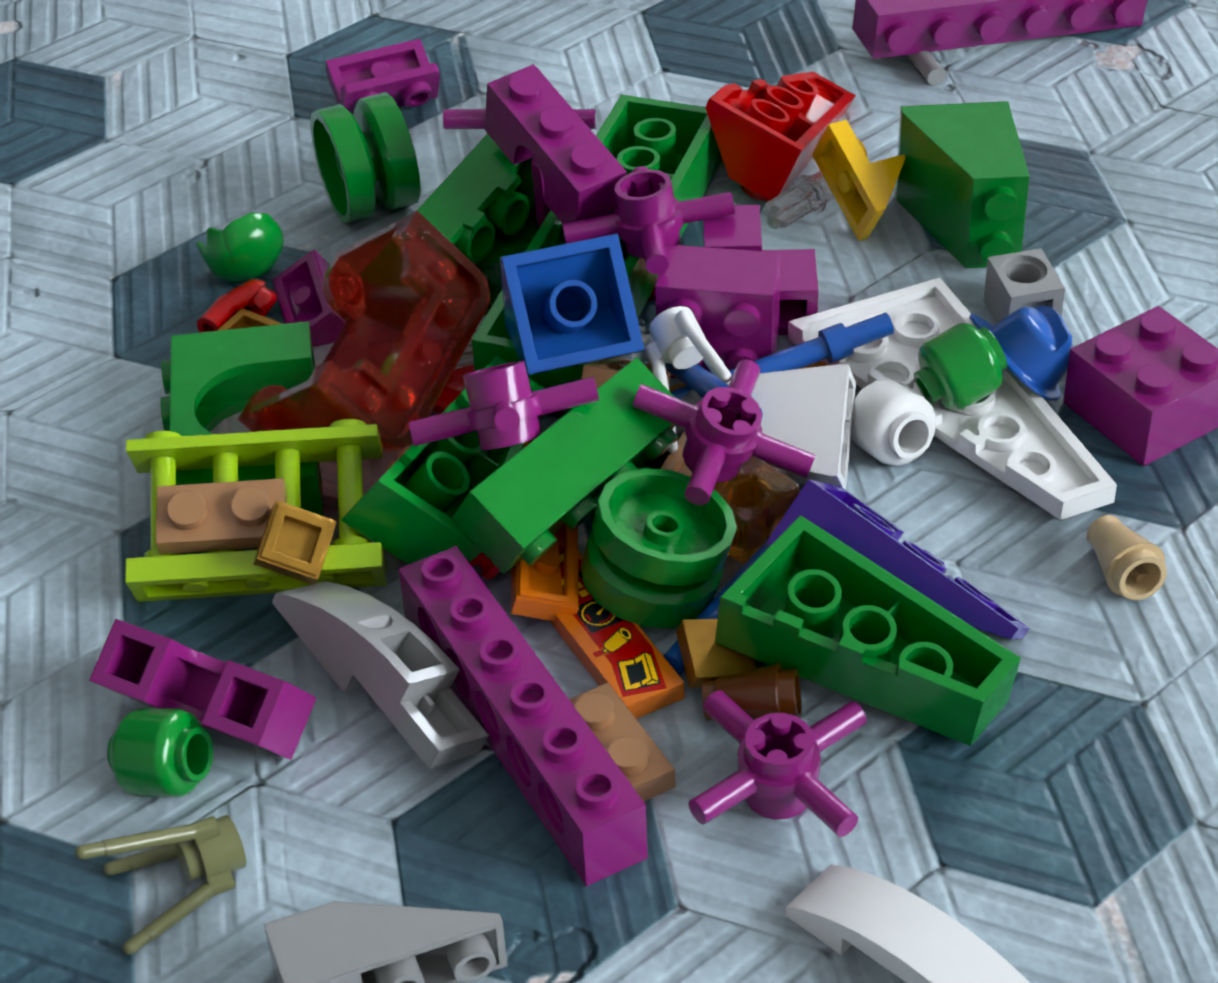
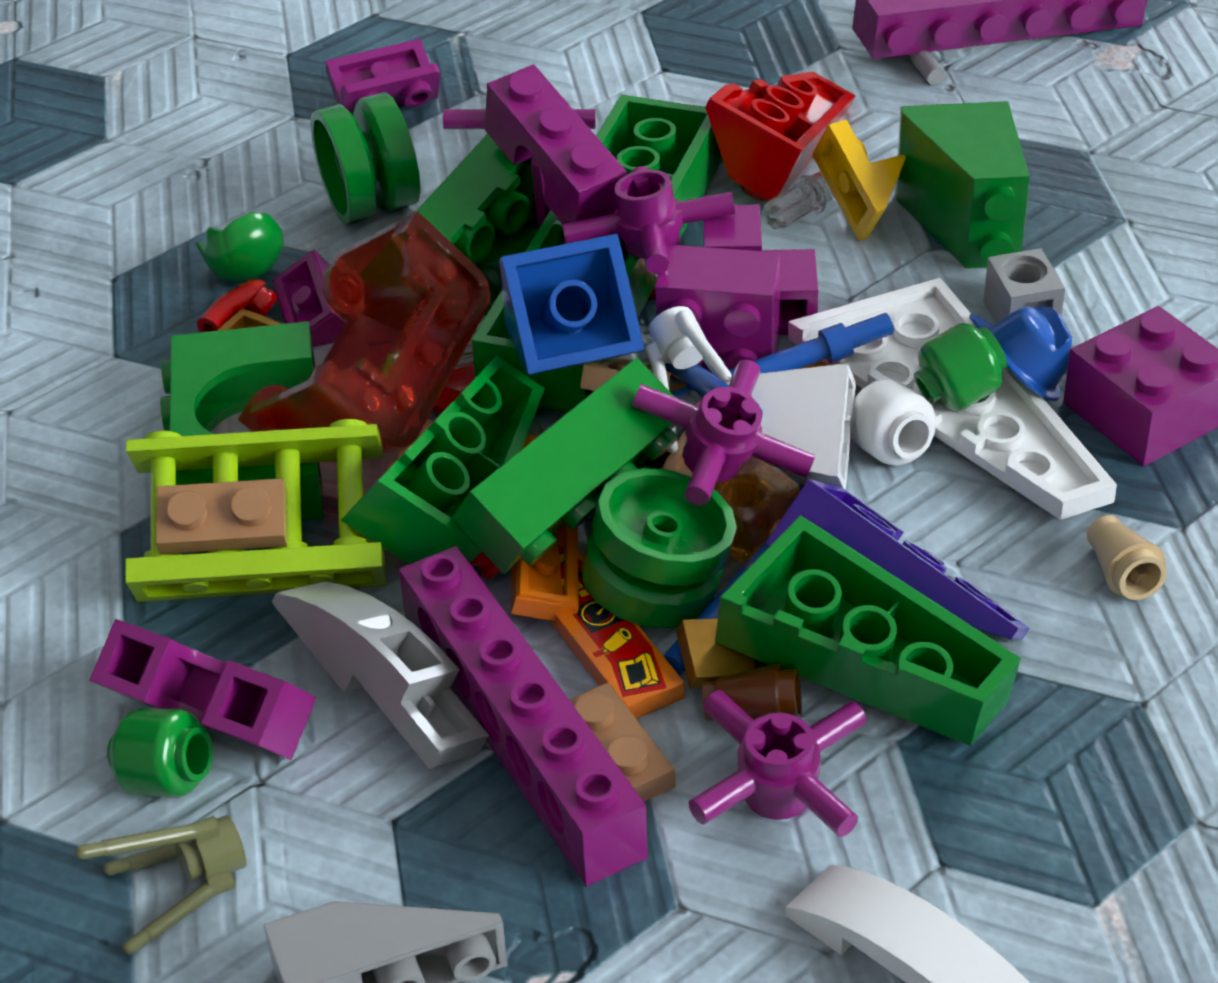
(295, 542): pearl gold tile -> none
(502, 407): magenta bar -> none

